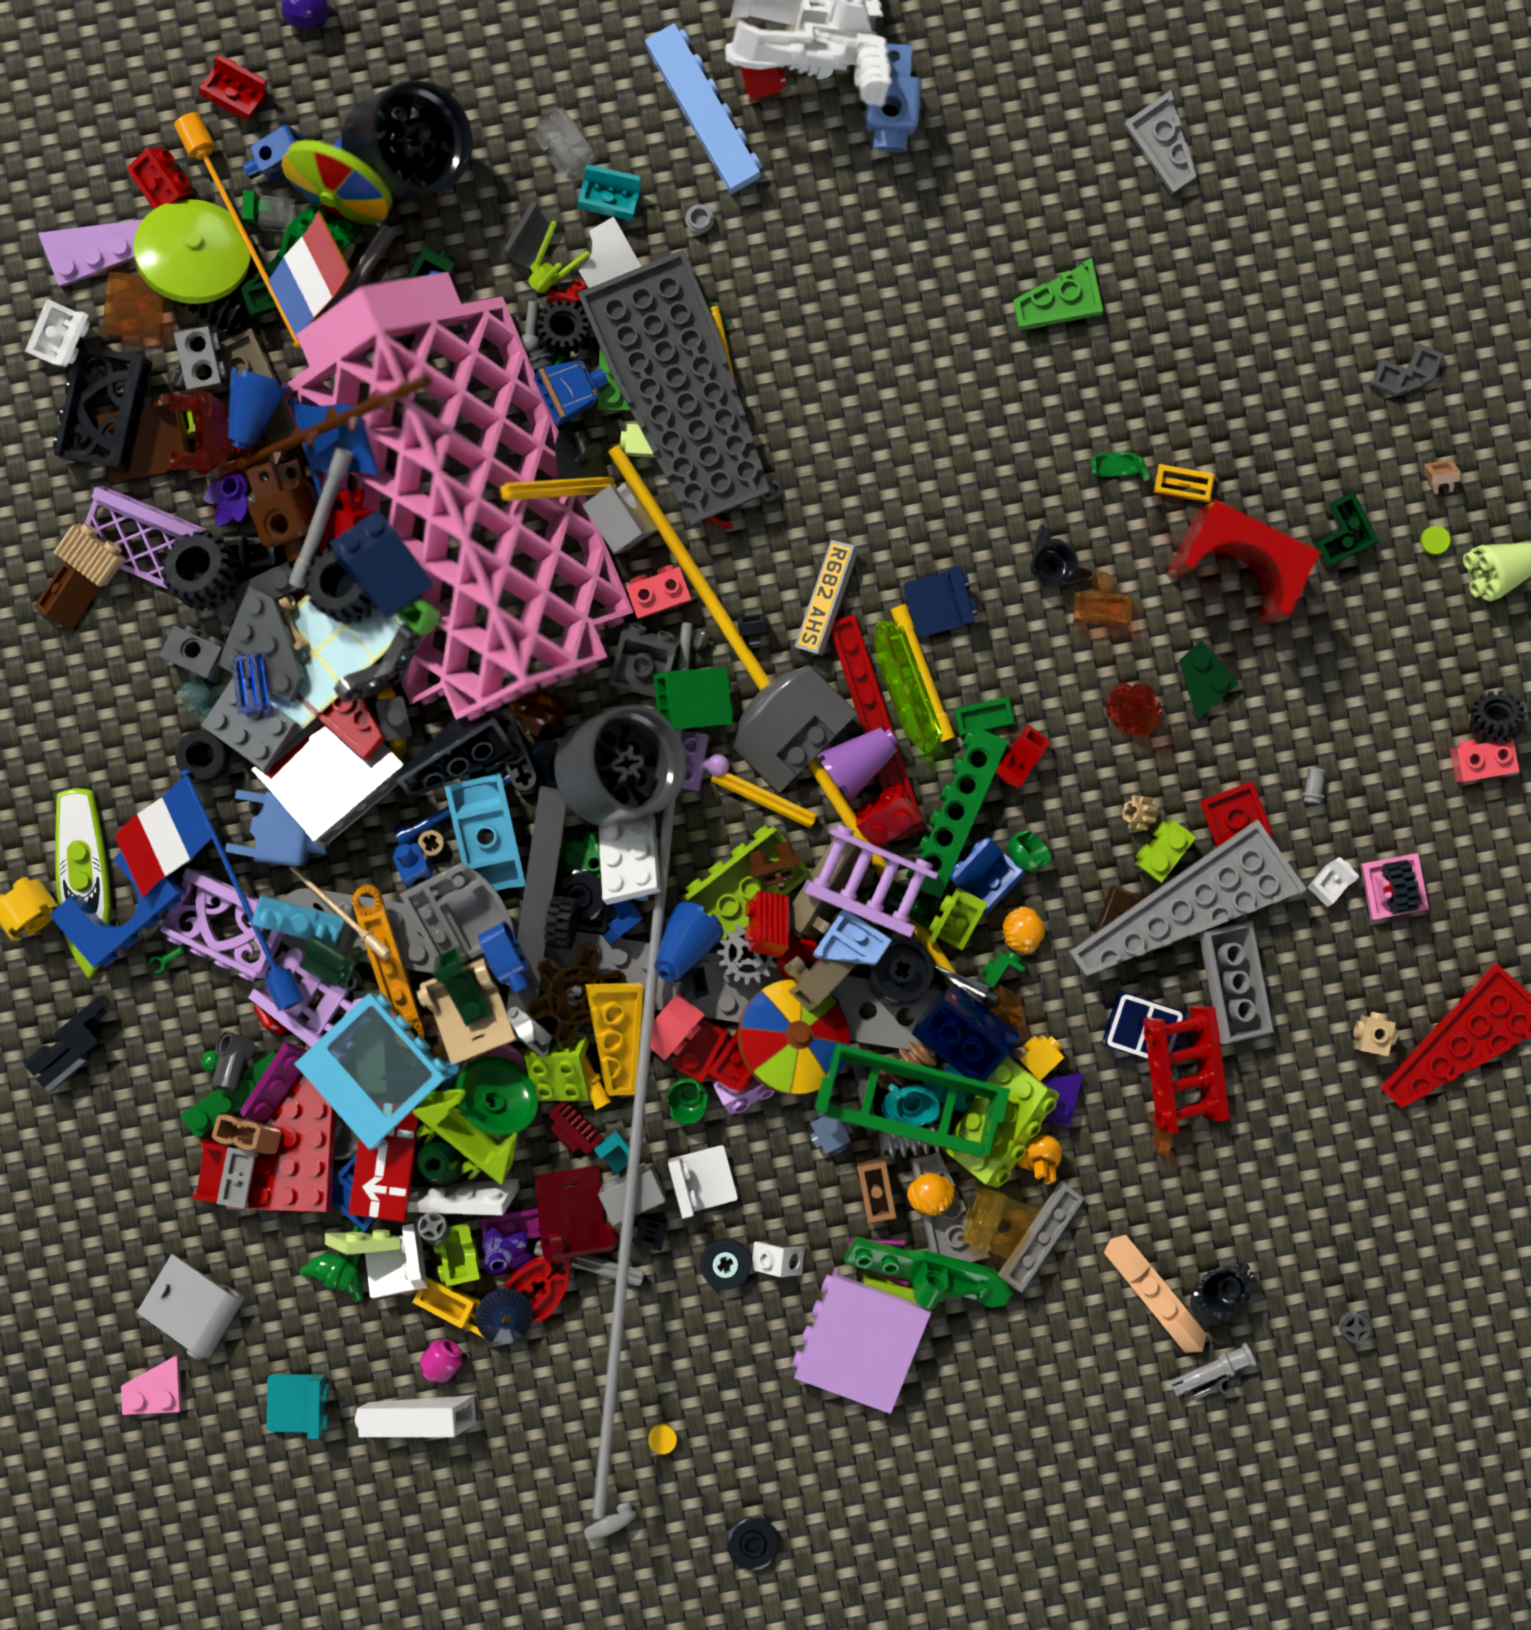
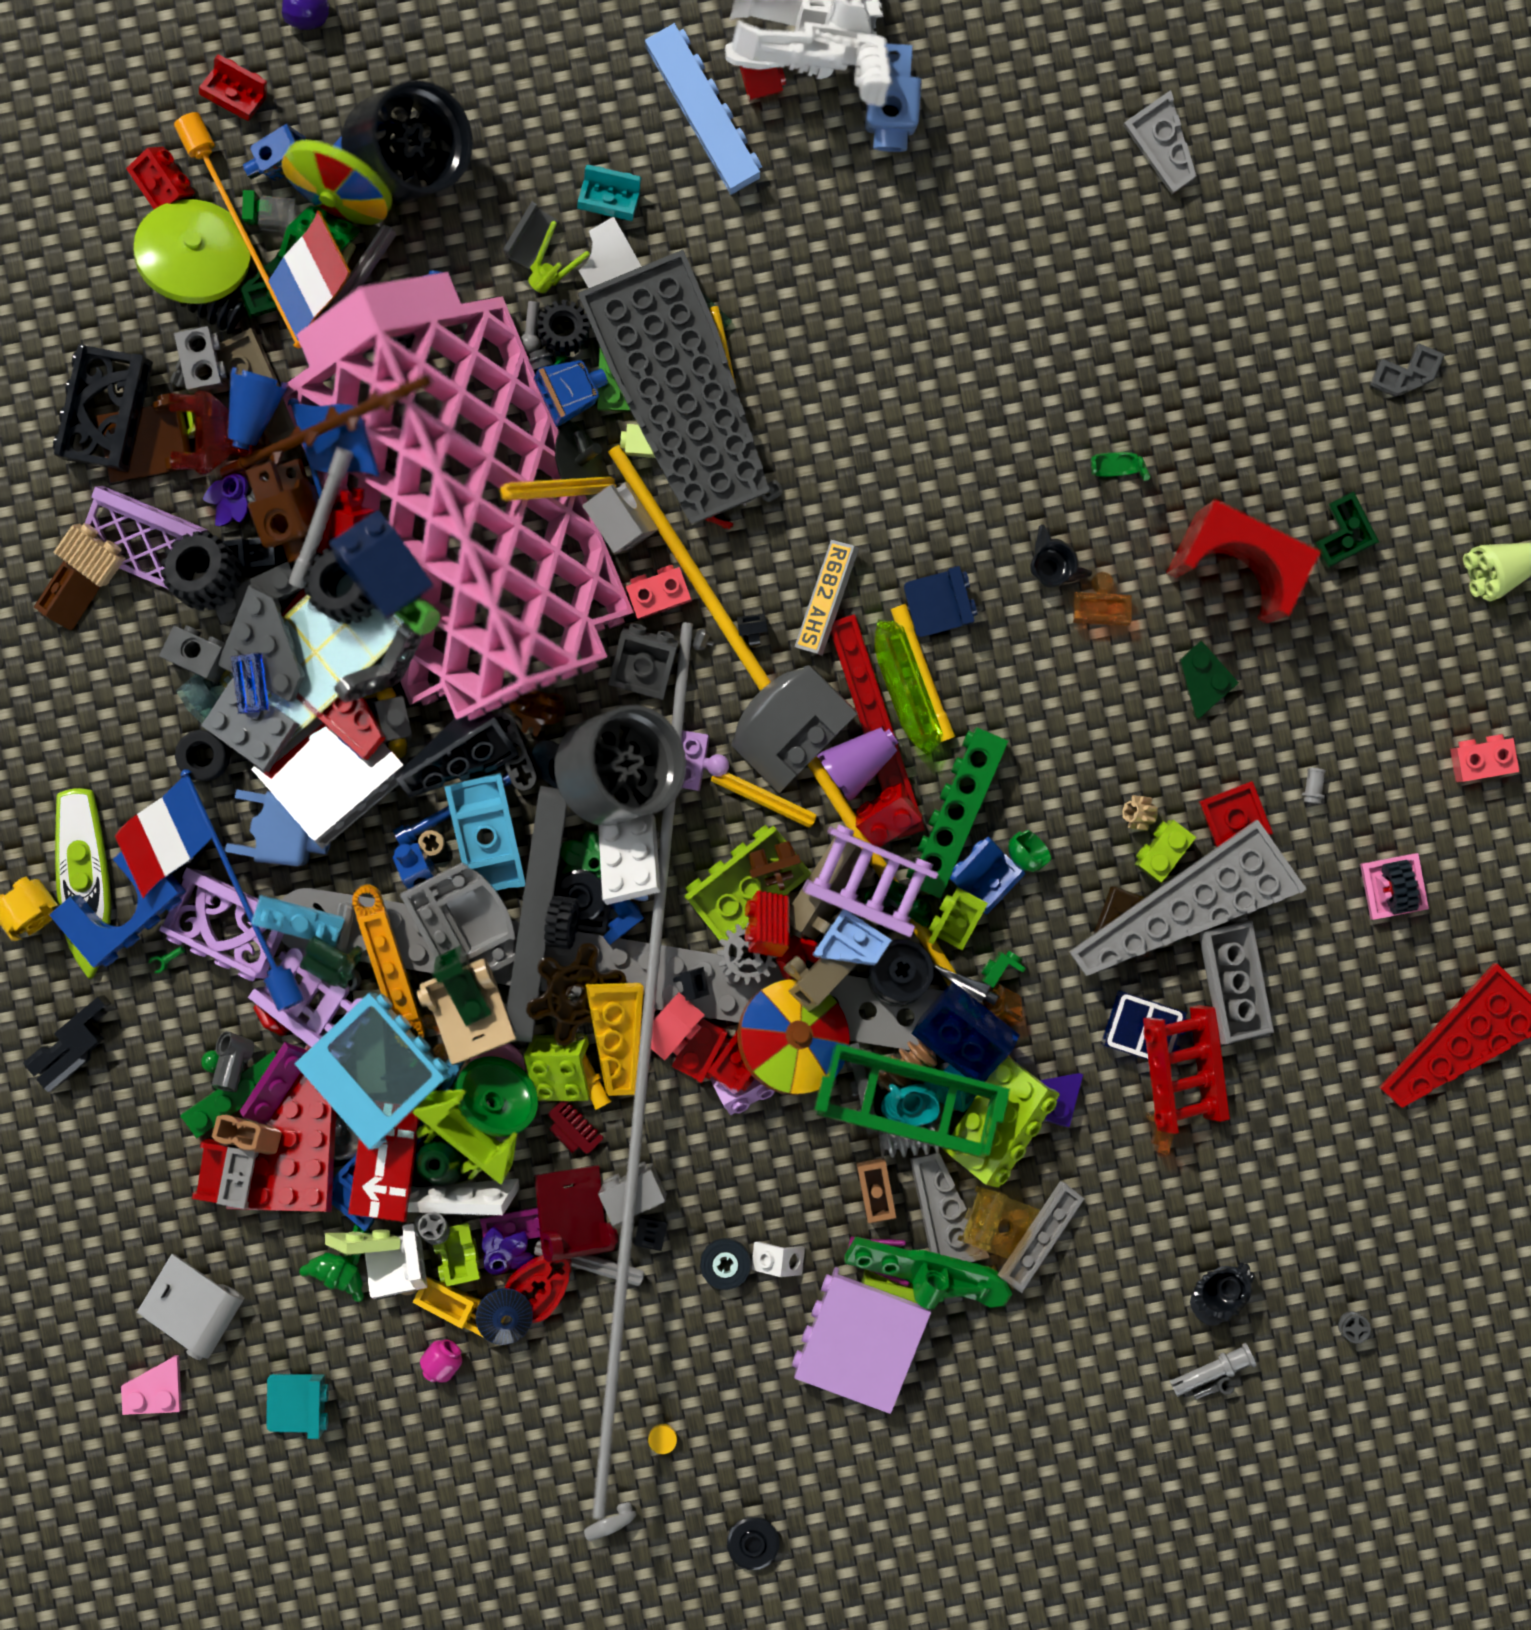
(57, 334): white bracket -> none
(88, 250): lavender wing -> none
(132, 307): clear orange slope -> none
(288, 603): tan piece -> none
(366, 936): tan piece -> none
(416, 1417): white slope -> none
(440, 261): dark green bracket -> none
(505, 956): blue piece -> none
(529, 1031): light grey helmet -> none
(565, 143): clear brick -> none
(570, 295): red arm -> none
(614, 1151): teal panel -> none
(686, 940): blue cone -> none
(687, 1100): green hair -> none
(694, 697): green brick -> none
(699, 218): light grey plate -> none
(702, 1180): white bracket -> none
(830, 1134): sand blue brick -> none
(930, 1194): light orange hair -> none
(984, 715): green tile -> none
(1022, 756): red brick -> none
(1023, 930): light orange hair -> none
(1041, 1055): yellow brick -> none
(1042, 1157): light orange piece -> none
(1062, 300): bright green wing -> none
(1133, 708): clear red plant -> none
(1156, 1294): light nougat brick -> none
(1182, 494): yellow tile -> none
(1333, 881): white bracket -> none
(1384, 1038): tan brick -> none
(1435, 540): lime tile -> none
(1442, 473): medium nougat tile -> none
(1498, 705): black tyre -> none

